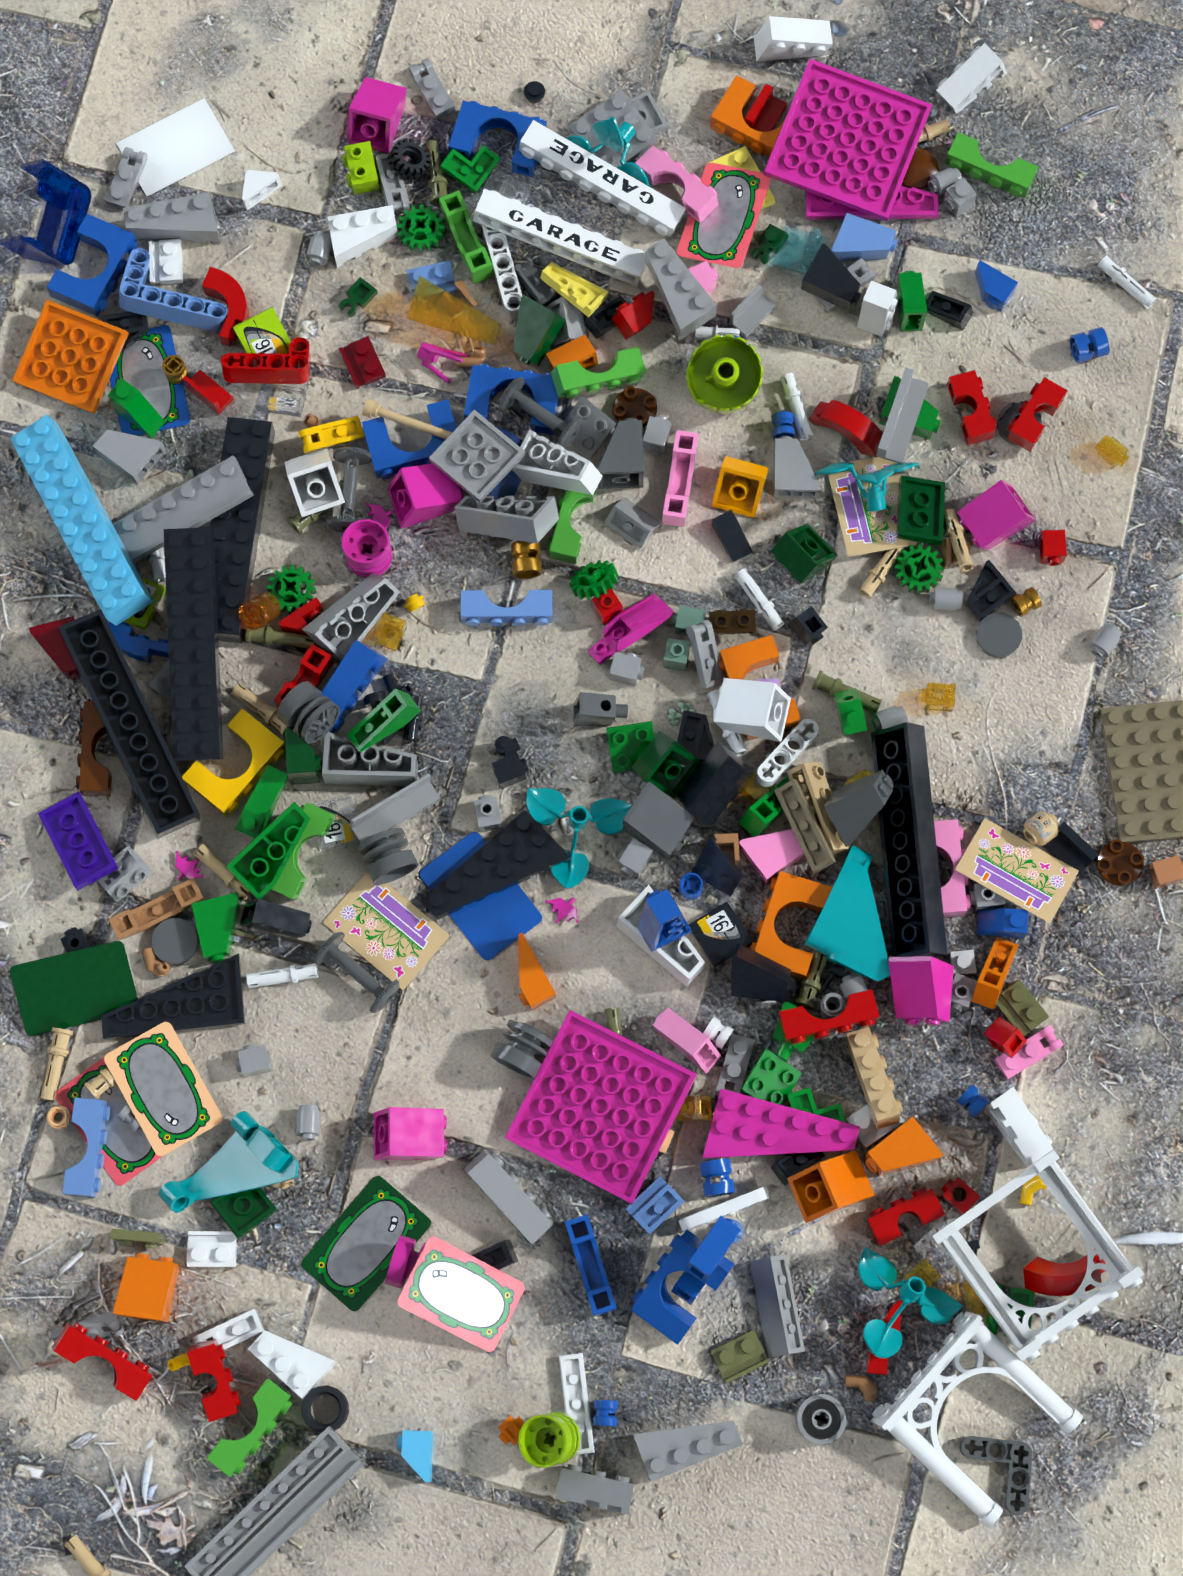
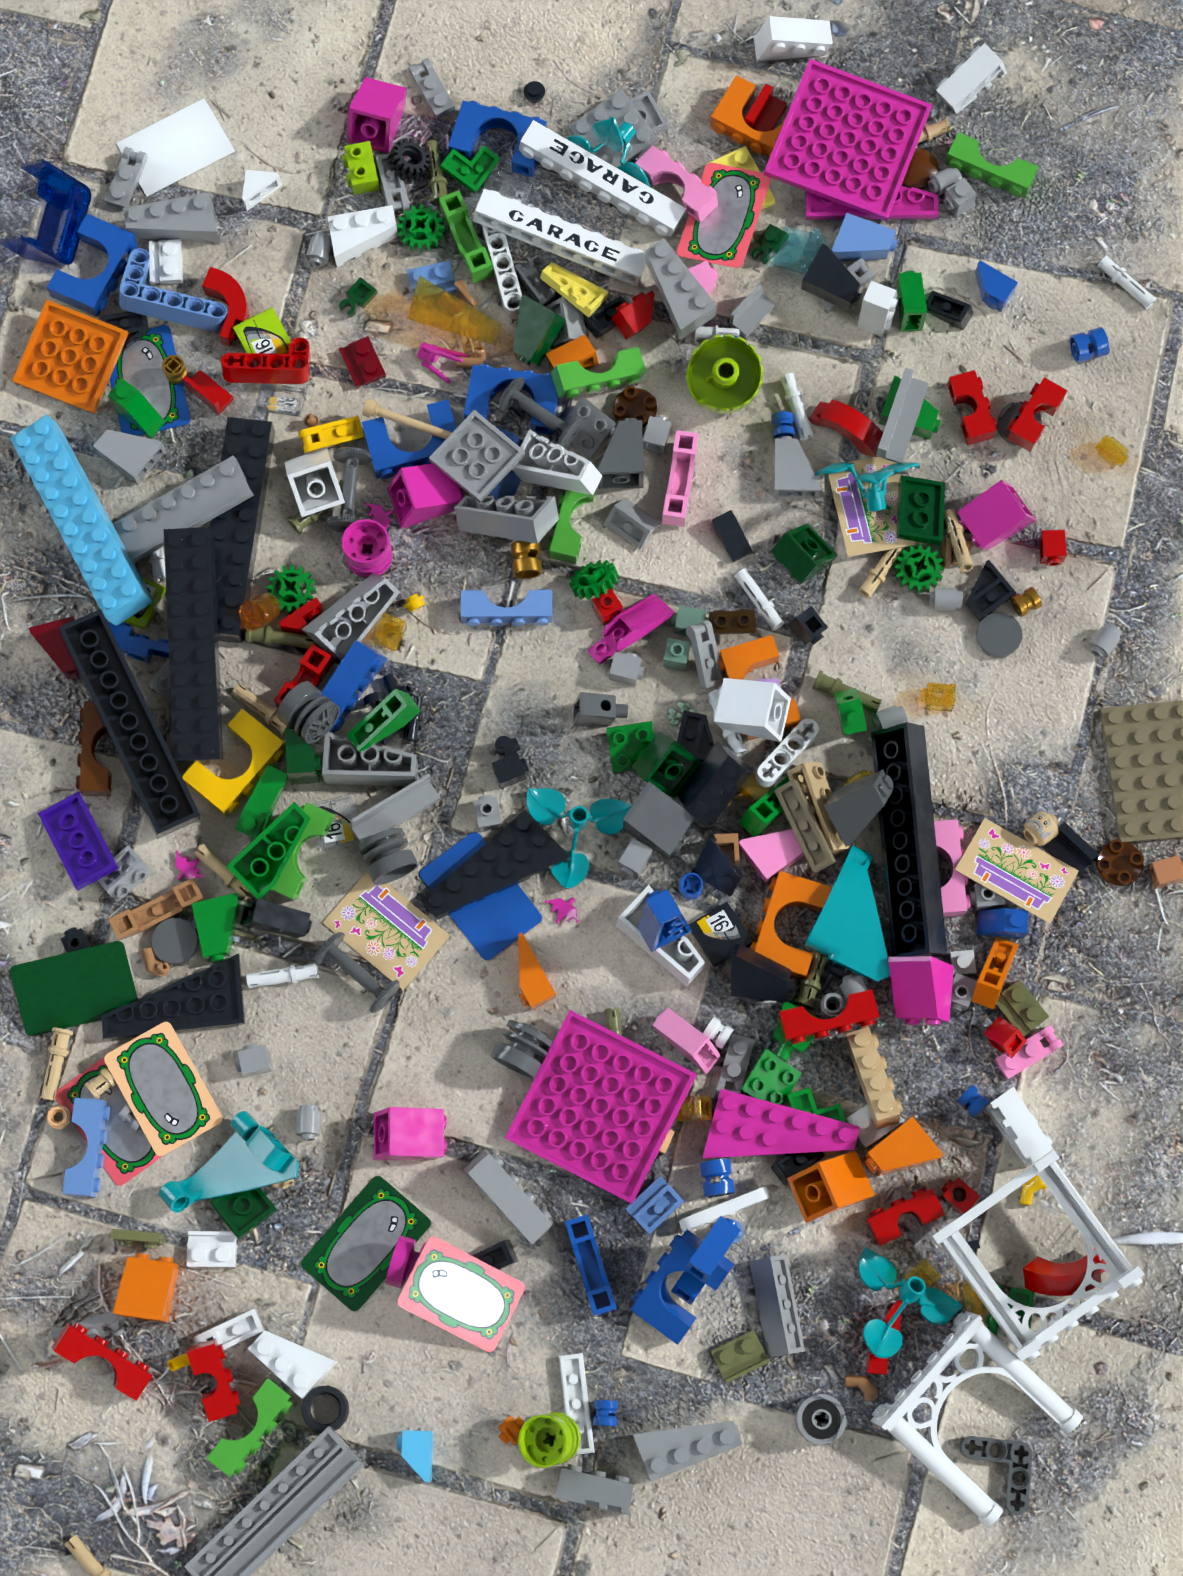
(740, 486): light orange slope -> none

